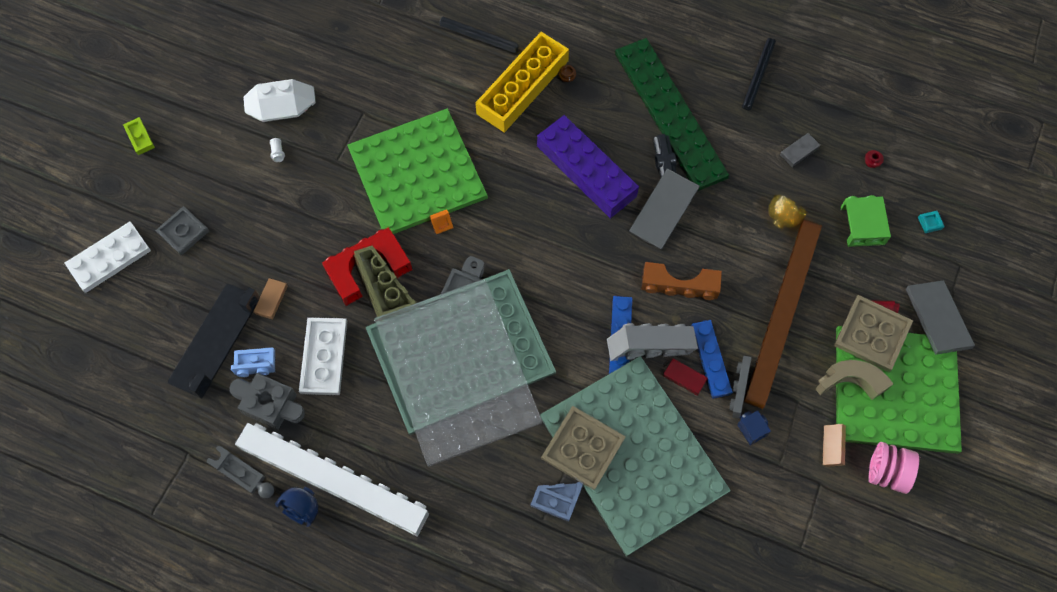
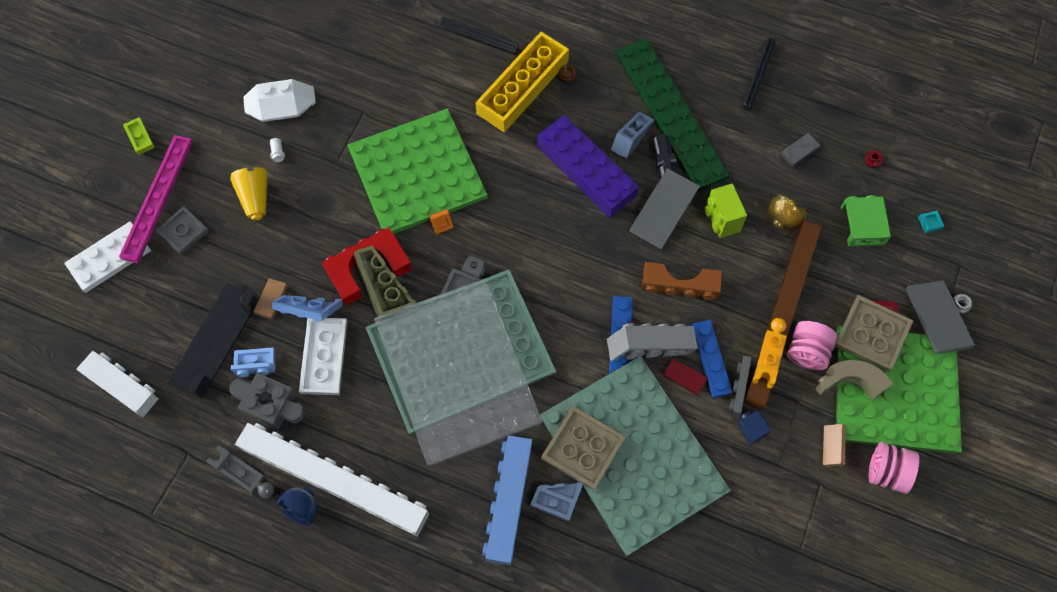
(117, 383): none -> white brick
(156, 199): none -> dark pink tile
(251, 191): none -> yellow cone
(301, 307): none -> medium blue wing
(508, 501): none -> medium blue brick
(631, 134): none -> sand blue slope
(725, 211): none -> lime brick
(771, 353): none -> light orange plate
(812, 345): none -> bright pink wheel
(965, 300): none -> light grey plate

